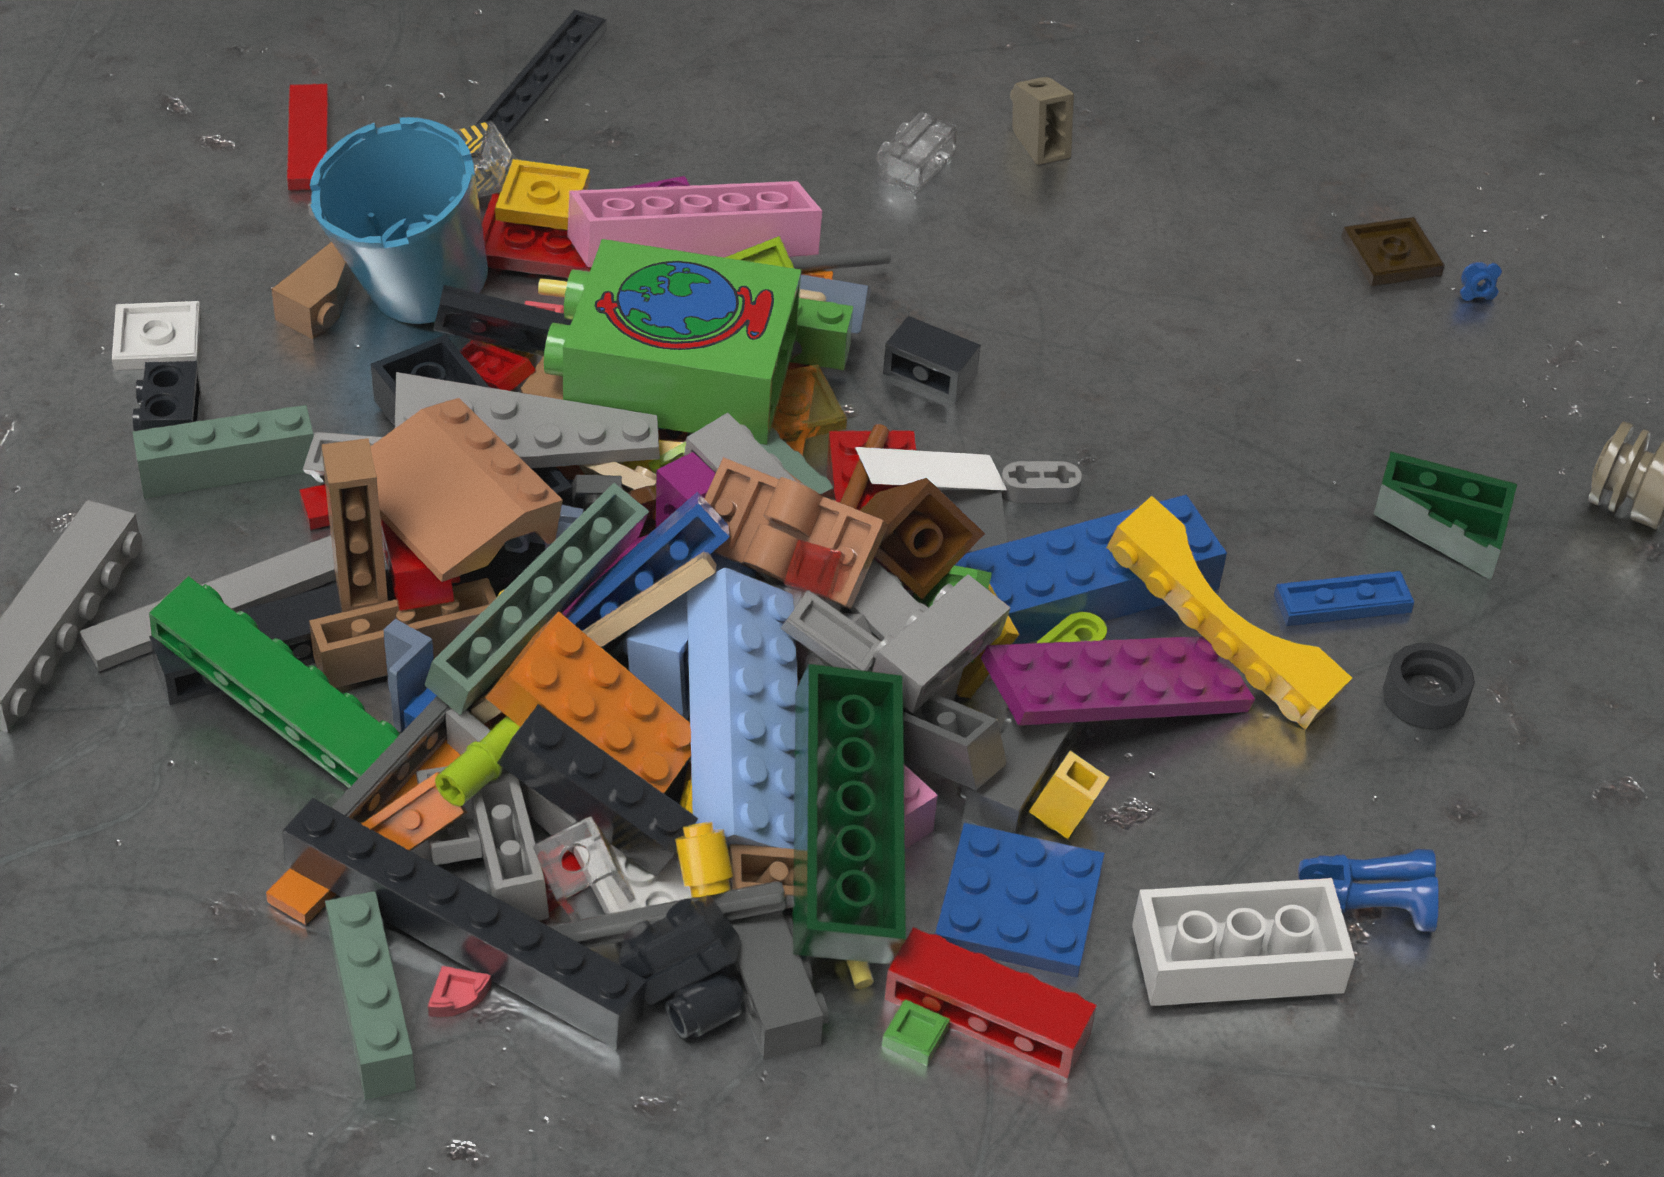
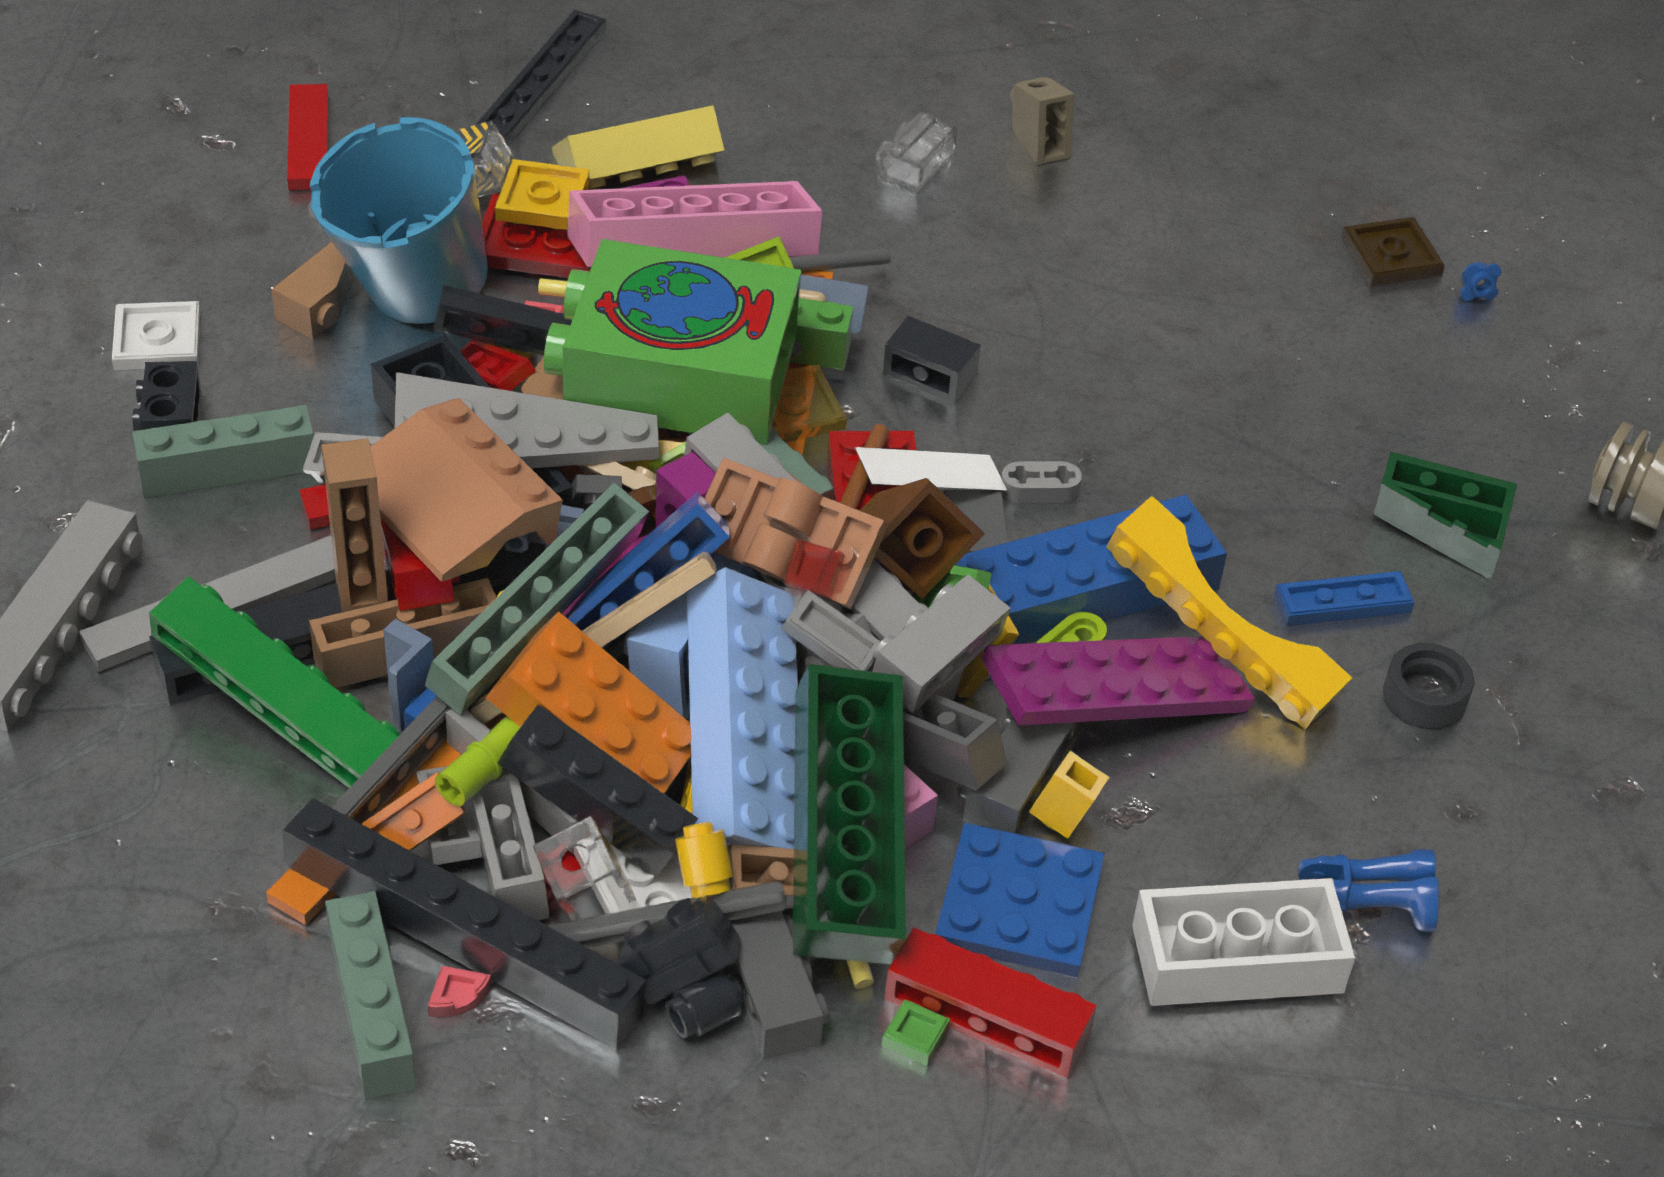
(643, 146): none -> light yellow slope

